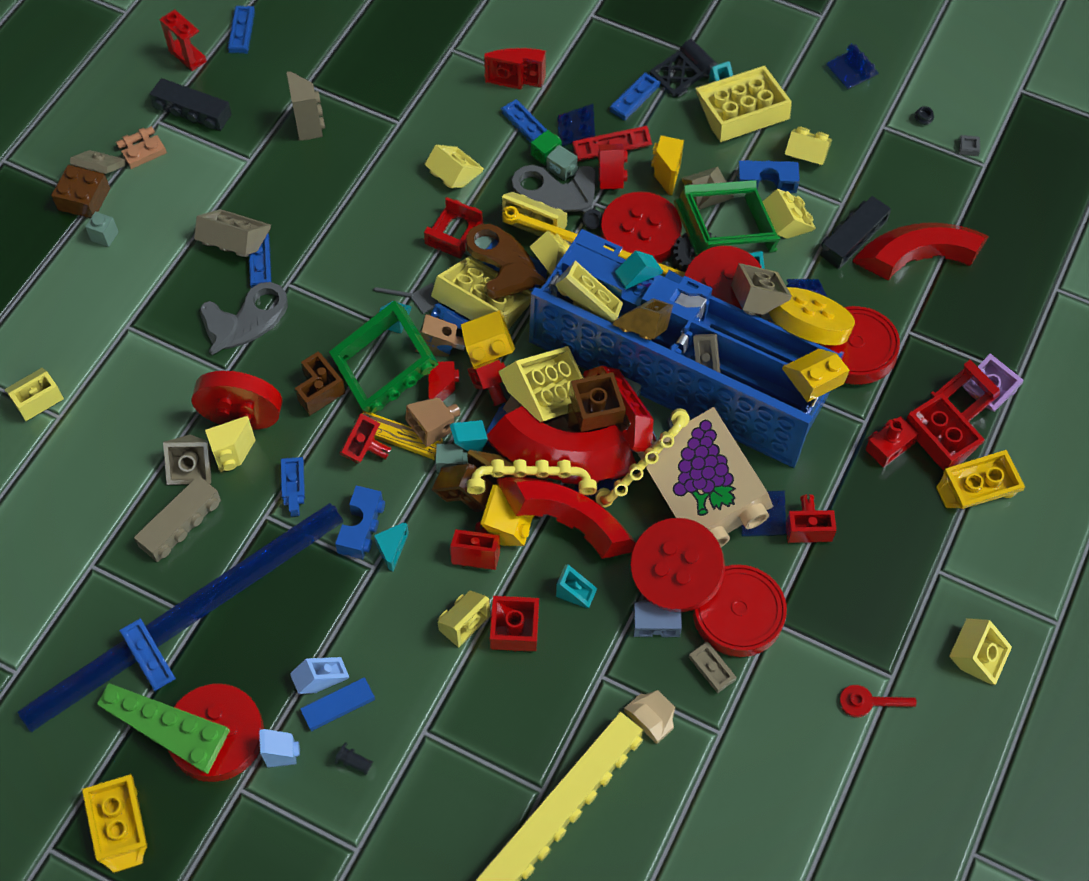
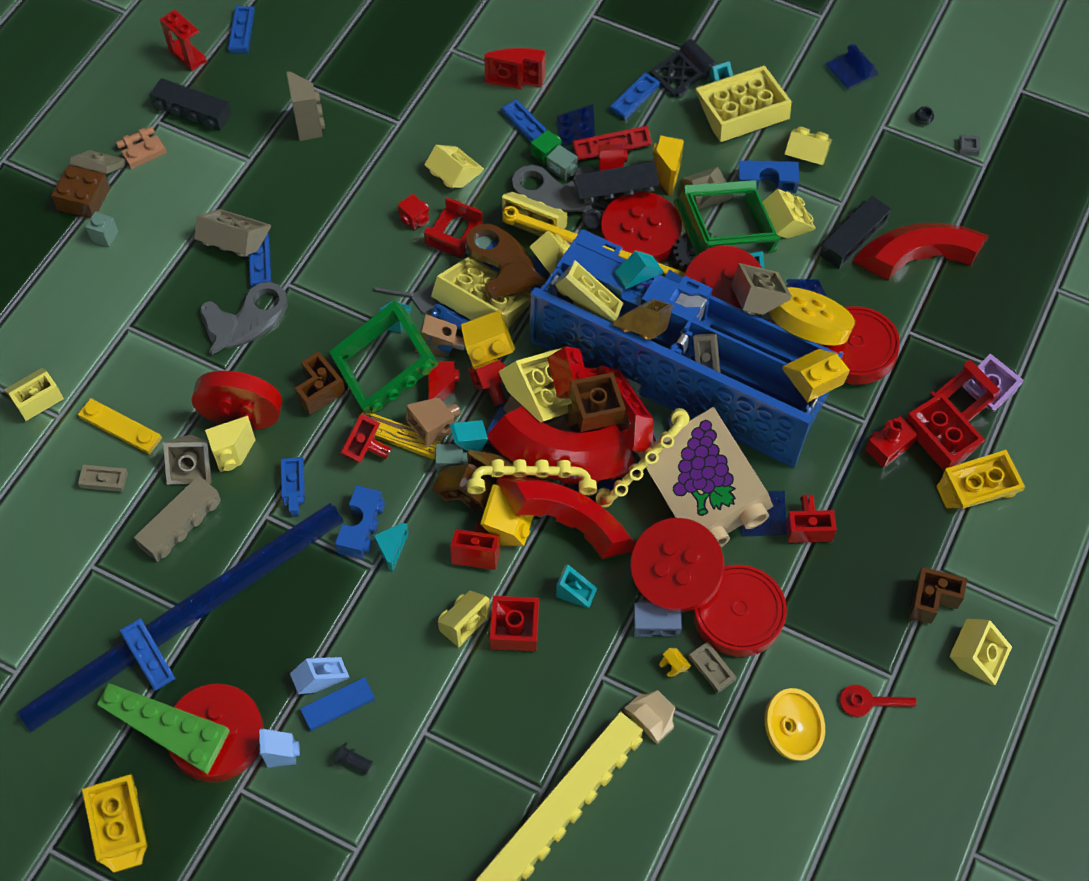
(103, 478): none -> dark tan plate
(120, 426): none -> yellow plate
(413, 212): none -> red brick
(565, 367): none -> red brick
(617, 180): none -> black brick
(677, 661): none -> yellow tile
(803, 724): none -> yellow dish
(935, 589): none -> reddish brown brick

